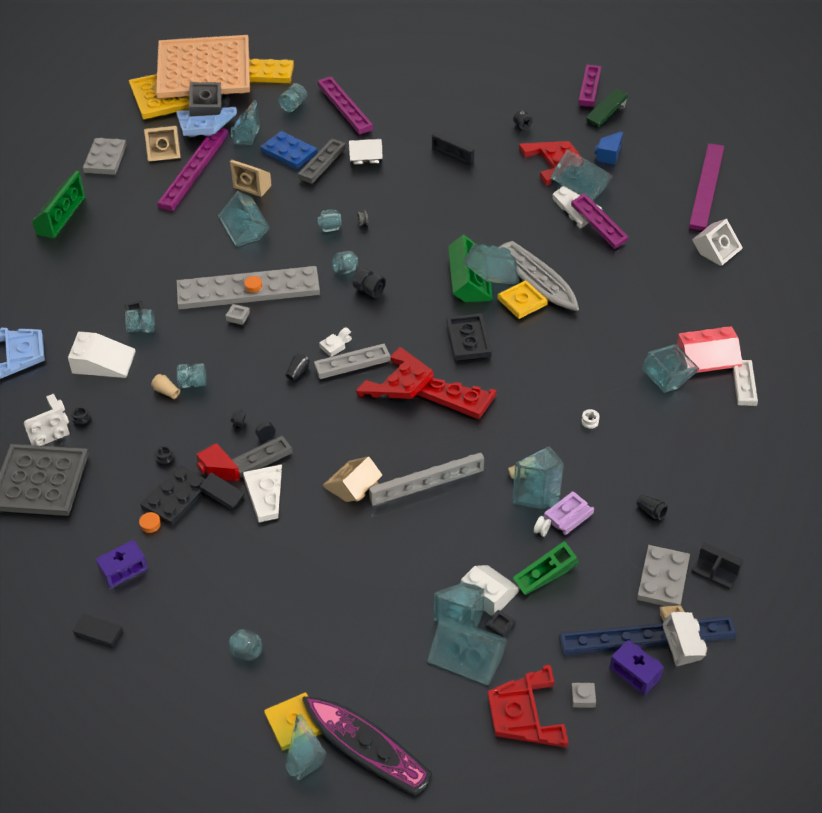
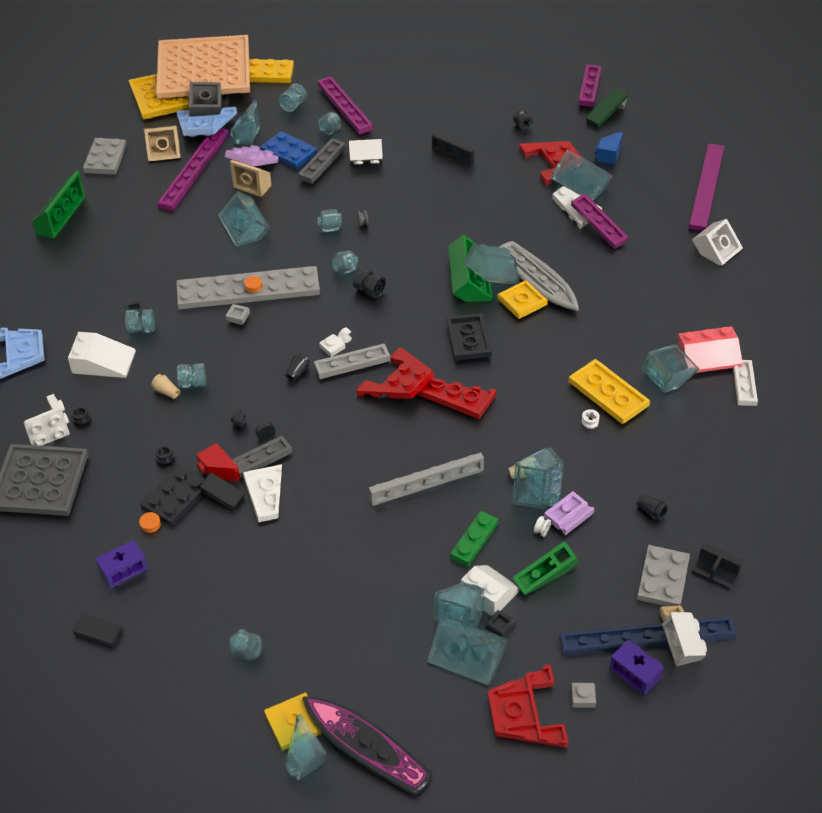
(252, 156): none -> lavender plate
(329, 122): none -> clear light blue head
(353, 479): tan slope -> none
(474, 538): none -> green plate
(609, 391): none -> yellow plate

